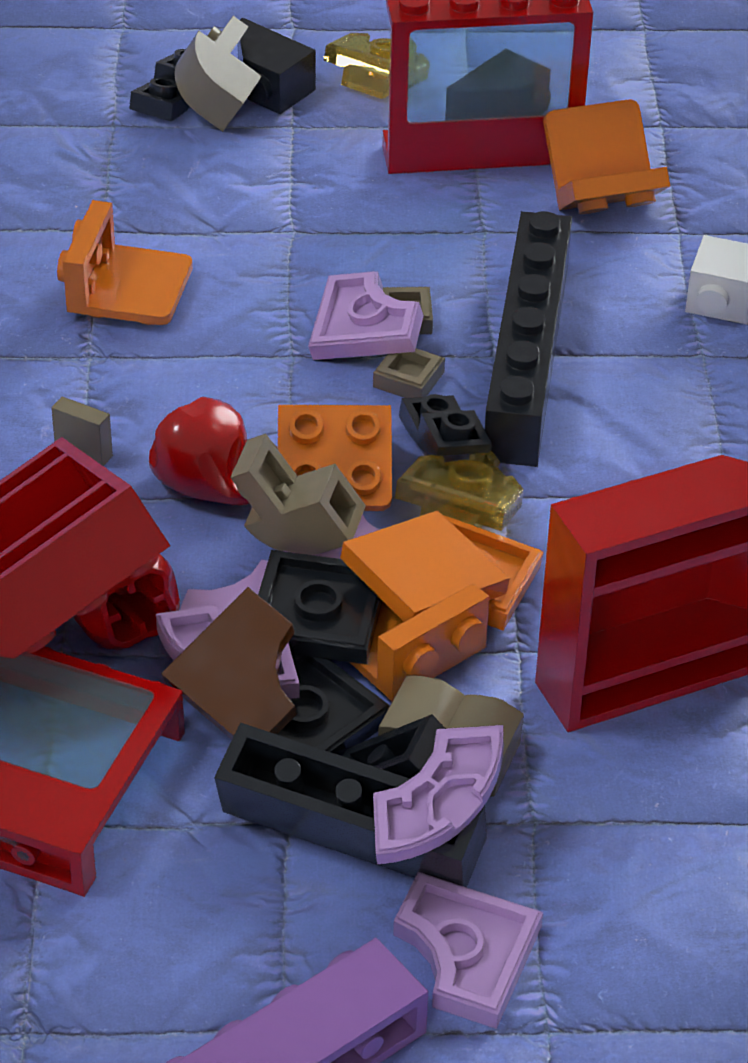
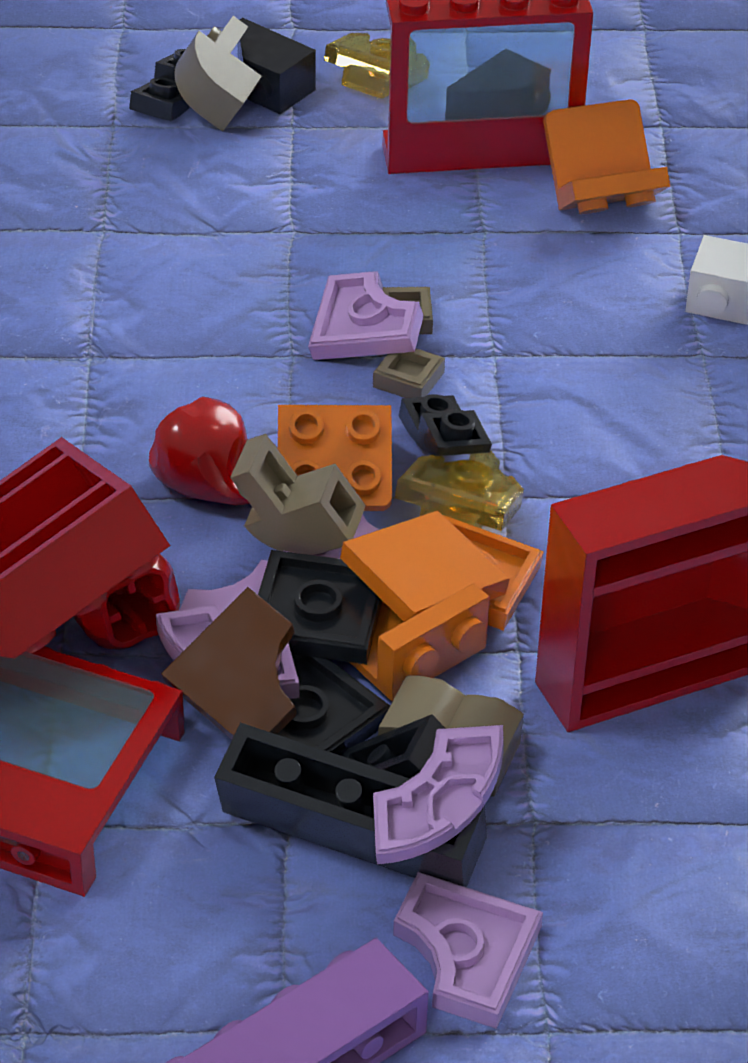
(84, 428): dark tan tile -> none
(119, 279): orange bracket -> none
(528, 338): black brick -> none

